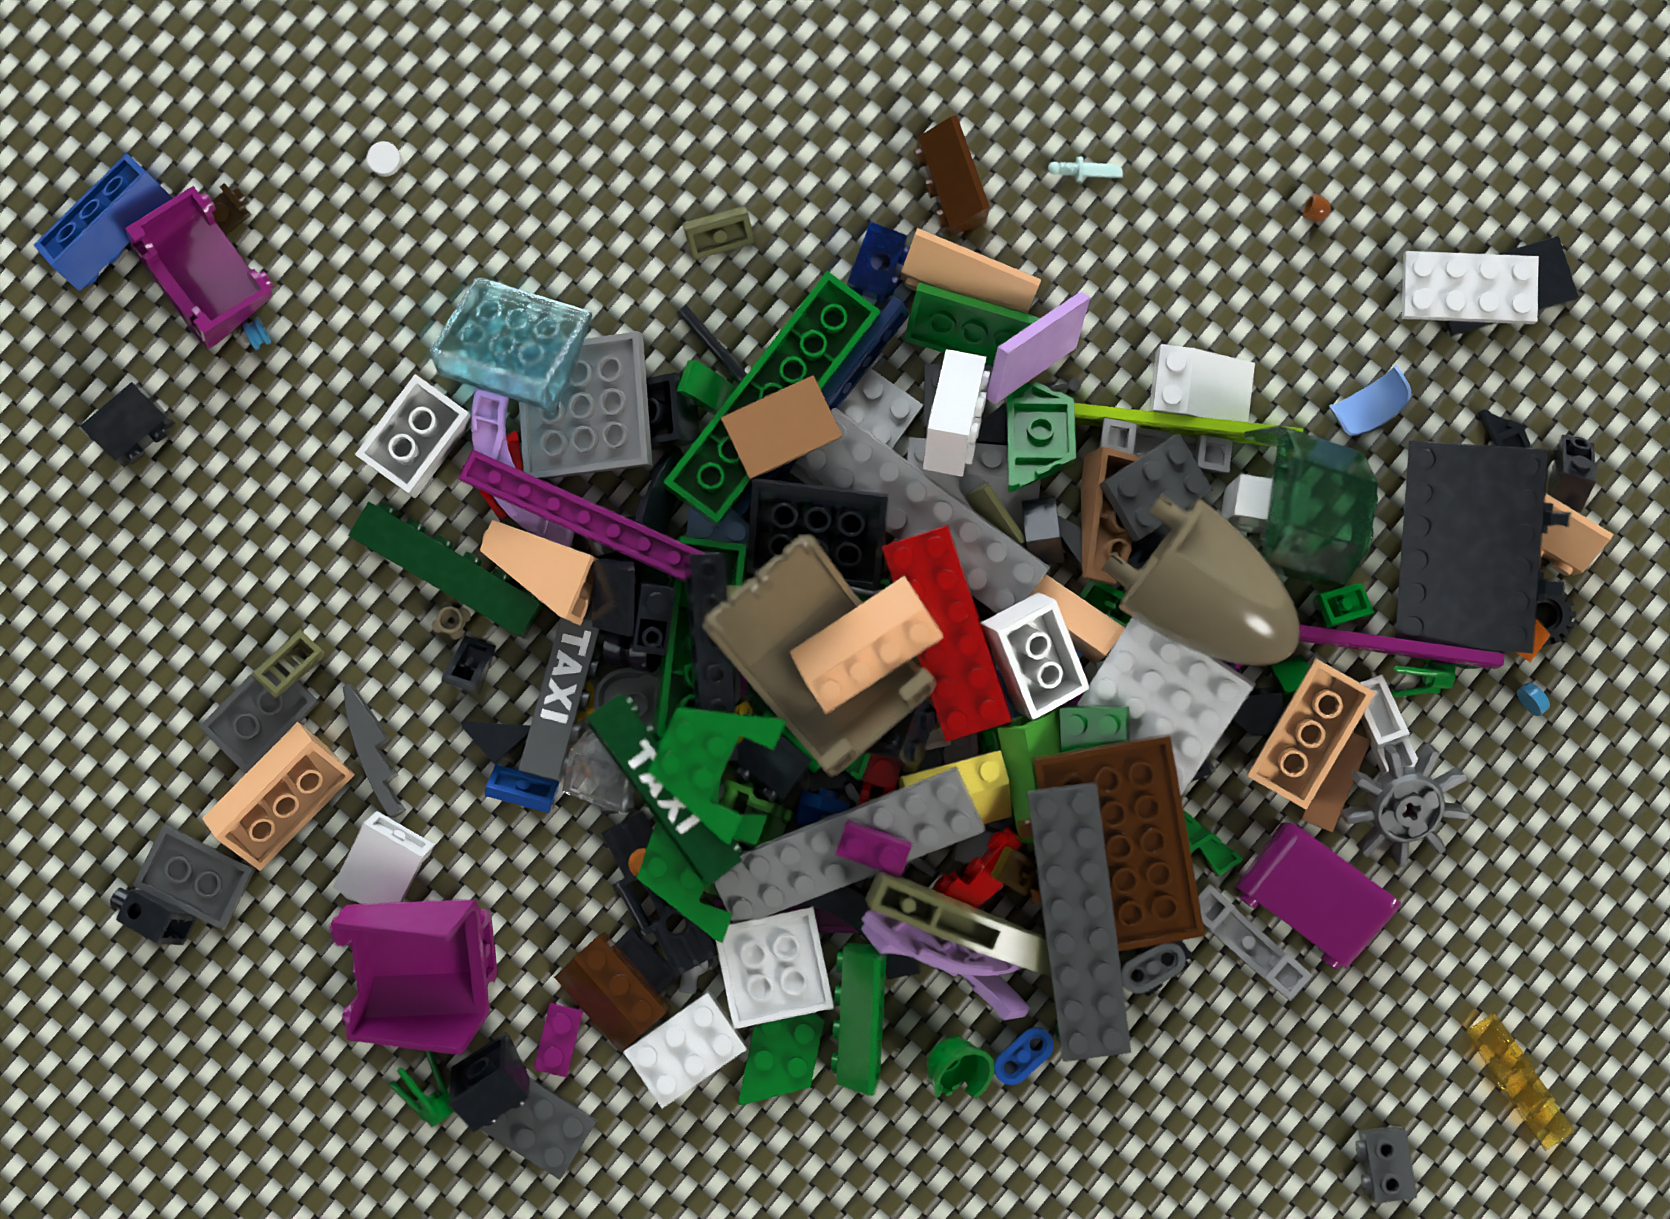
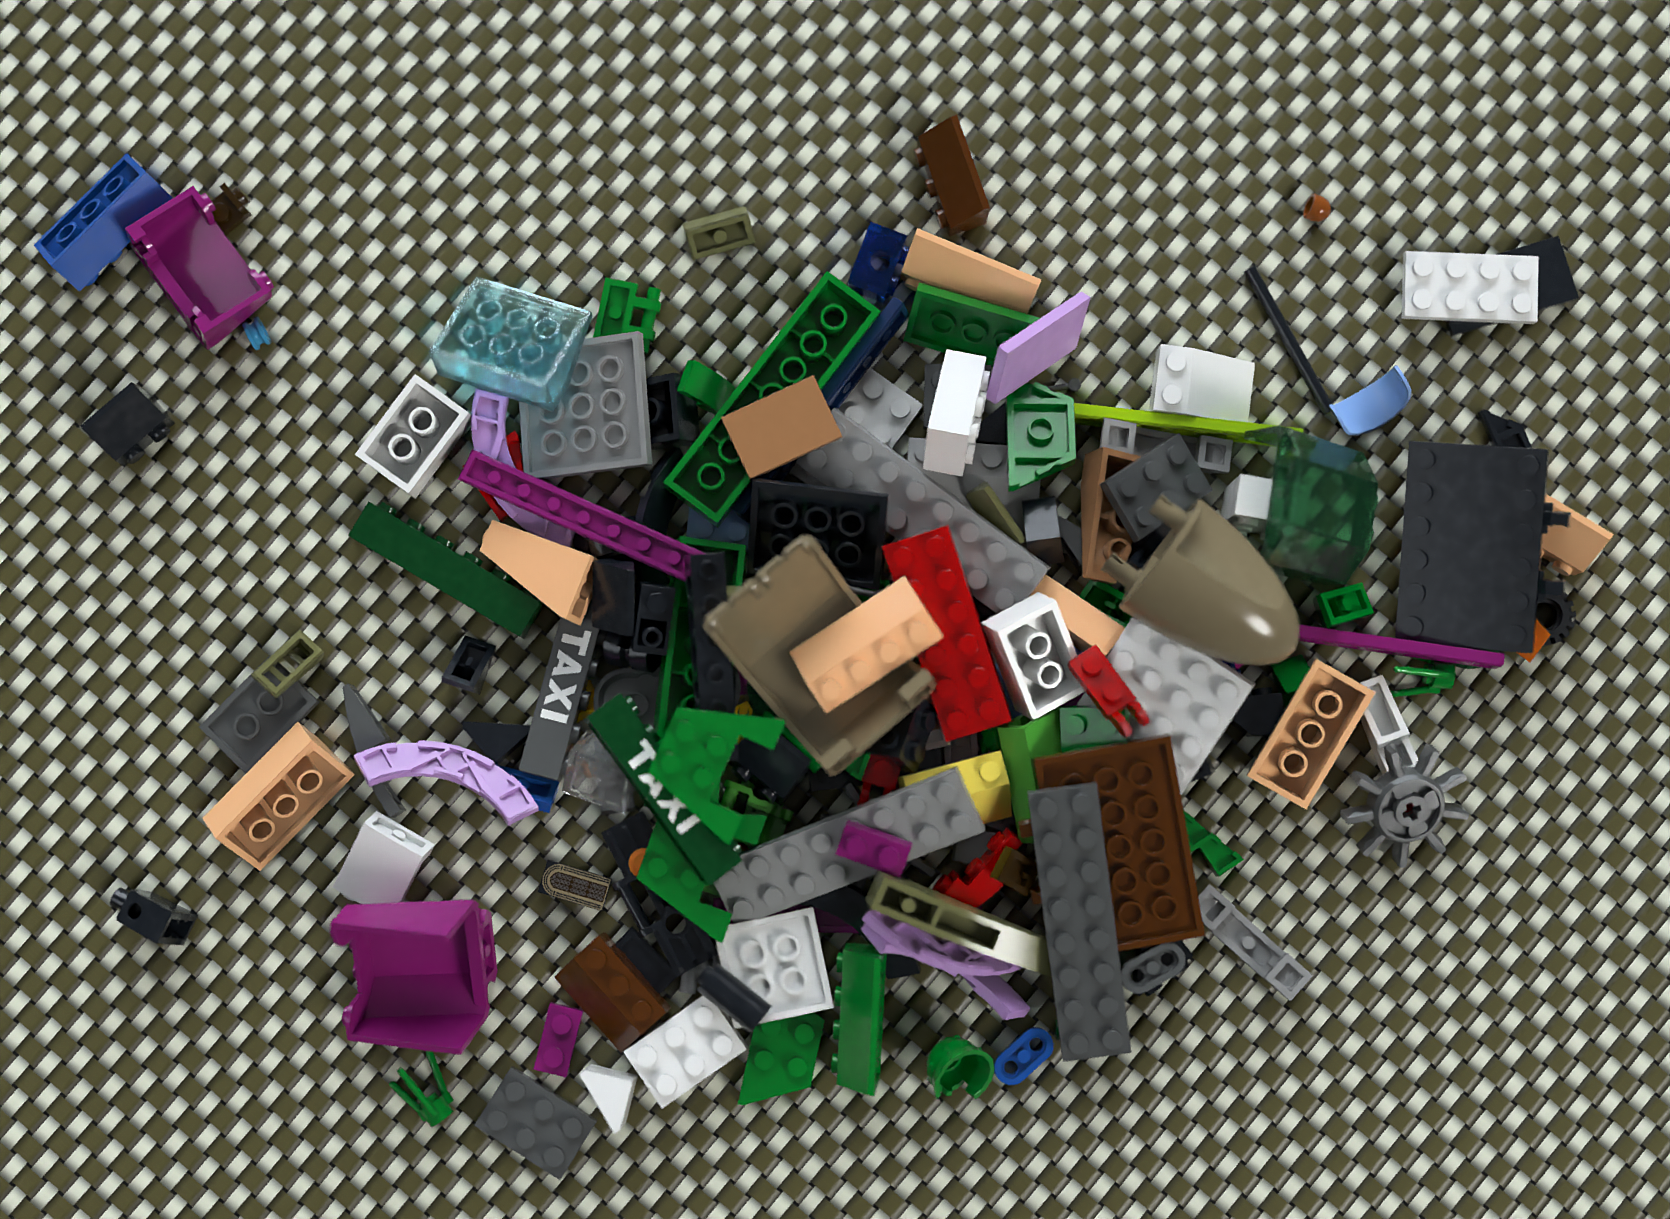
(194, 877): dark grey plate -> none
(384, 158): white tile -> none
(451, 764): none -> lavender tile
(460, 617): dark tan plate -> none
(488, 1083): black slope -> none
(575, 885): none -> tile
(611, 1092): none -> white slope
(617, 309): none -> green plate
(712, 343): black bar -> none
(732, 996): none -> black brick
(813, 805): blue bracket -> none
(1082, 169): light aqua piece -> none
(1107, 689): none -> red hinge
(1288, 339): none -> black piece
(1317, 894): magenta windscreen -> none
(1334, 790): medium nougat tile -> none
(1386, 1164): dark grey brick -> none
(1519, 1081): clear yellow slope -> none
(1533, 699): dark azure tile -> none
(1573, 472): black slope -> none

